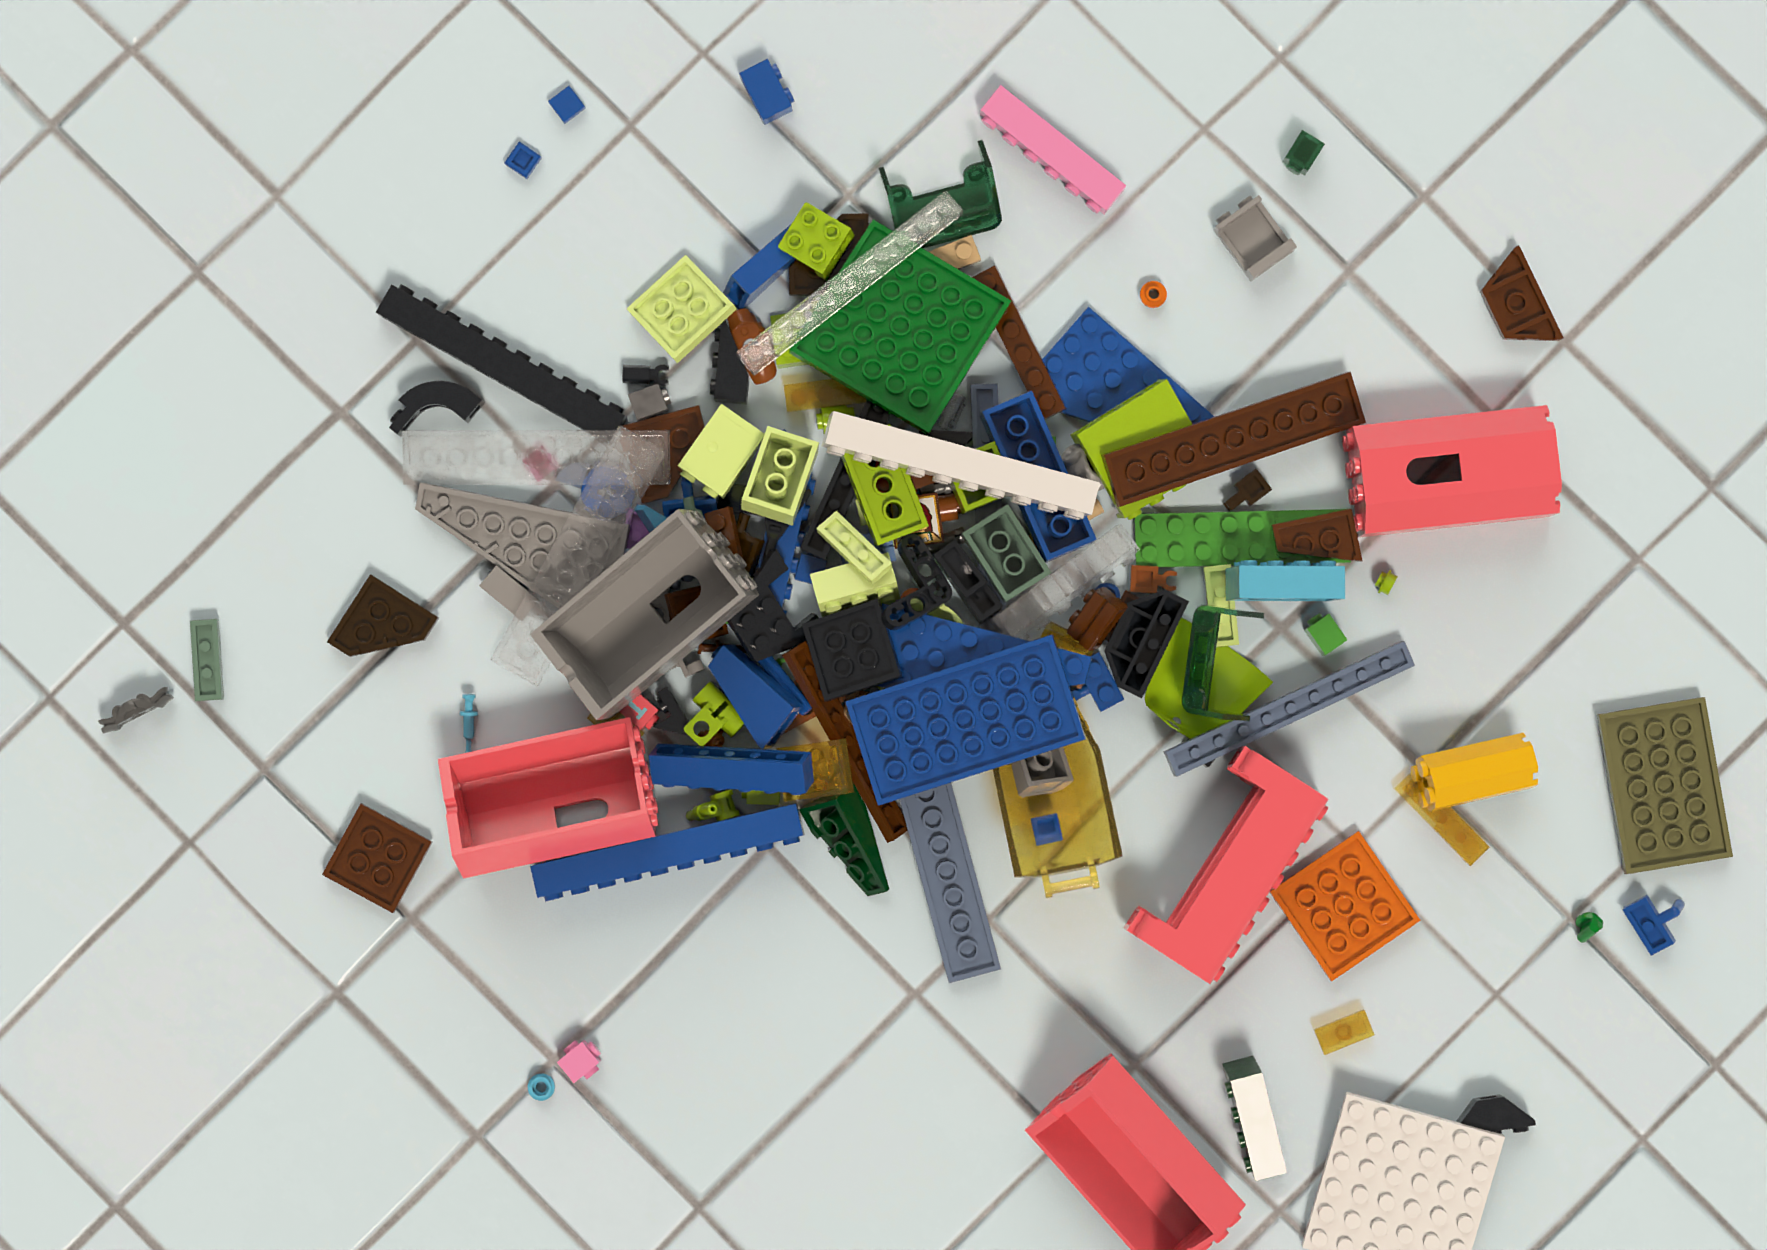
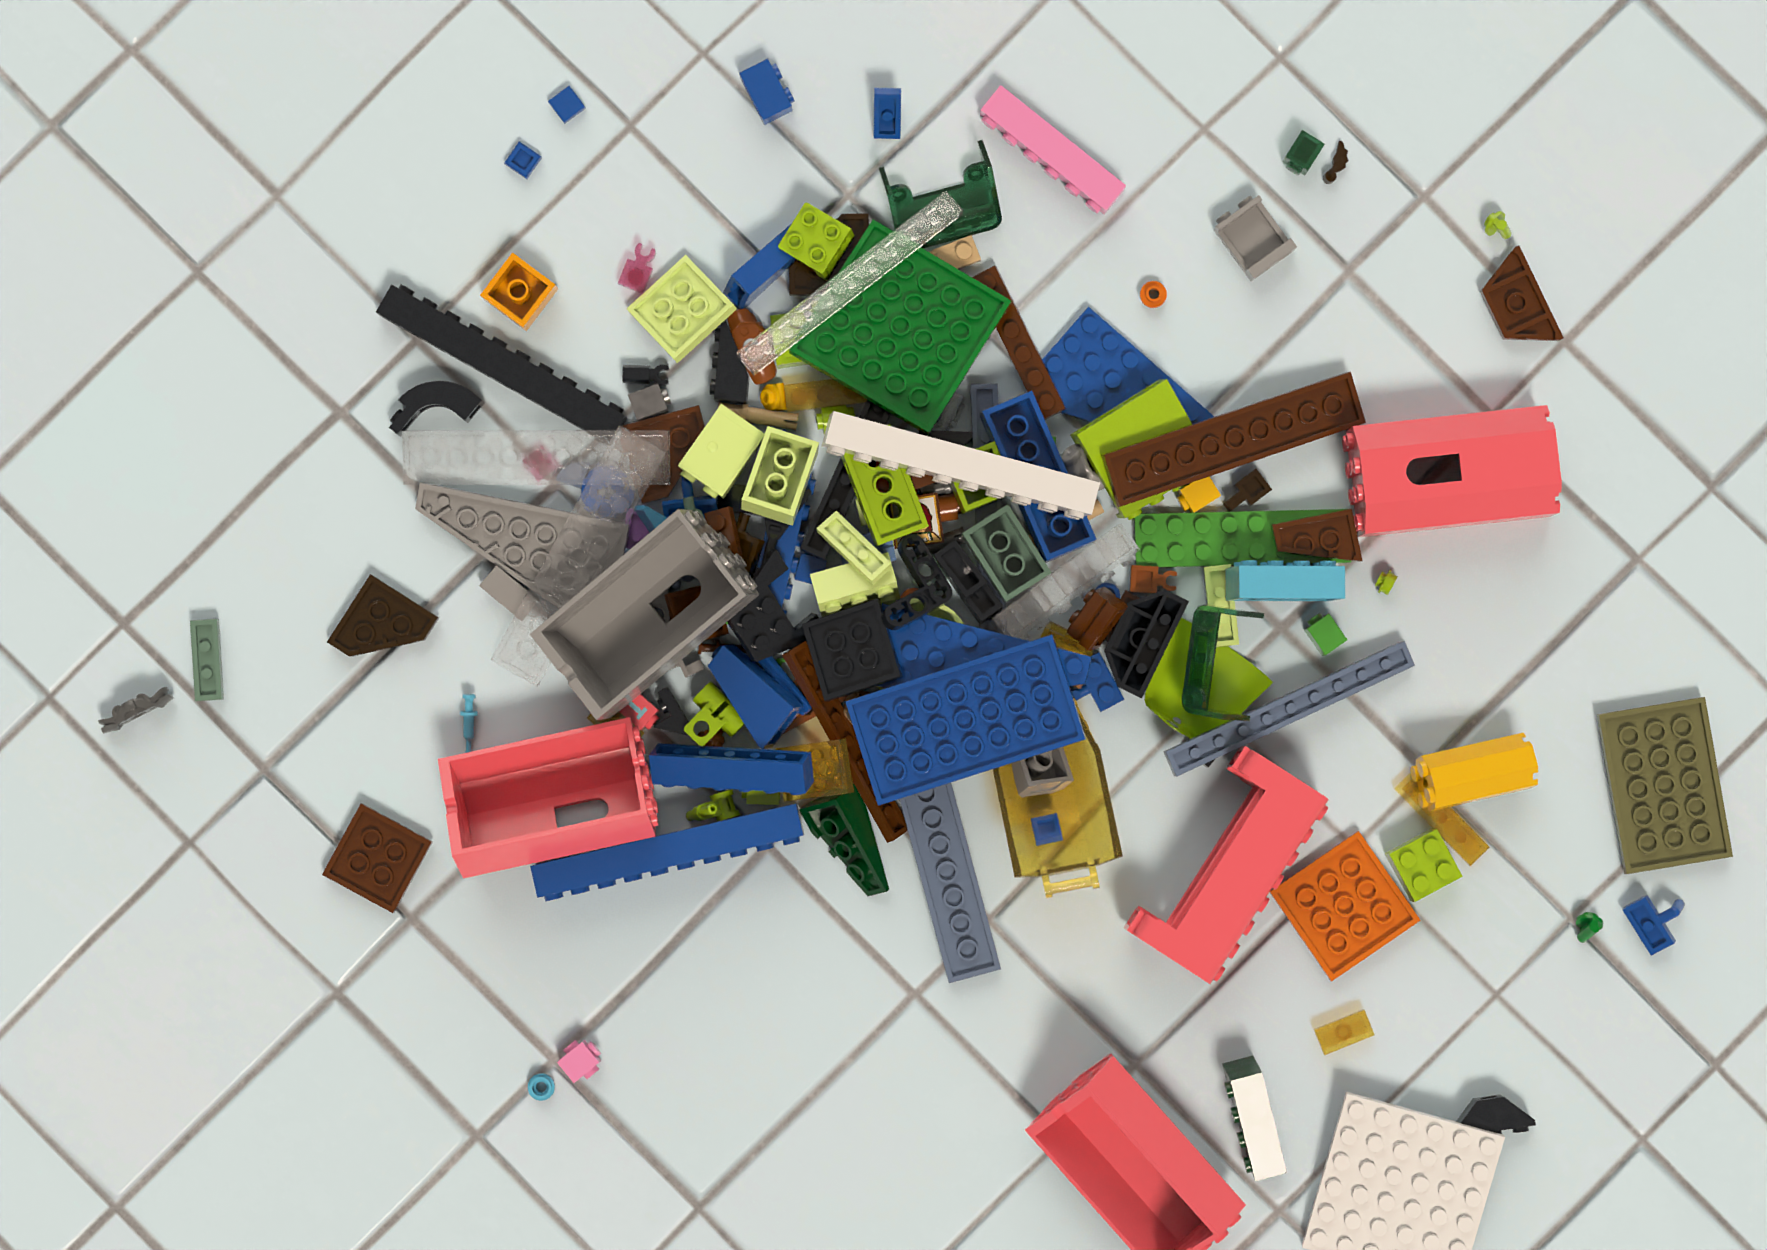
(519, 291): none -> light orange brick
(637, 273): none -> clear pink plate
(764, 416): none -> tan pin
(773, 397): none -> yellow plate
(887, 113): none -> blue slope
(1197, 494): none -> yellow brick
(1339, 163): none -> dark brown piece
(1423, 864): none -> lime brick
(1497, 222): none -> lime plate

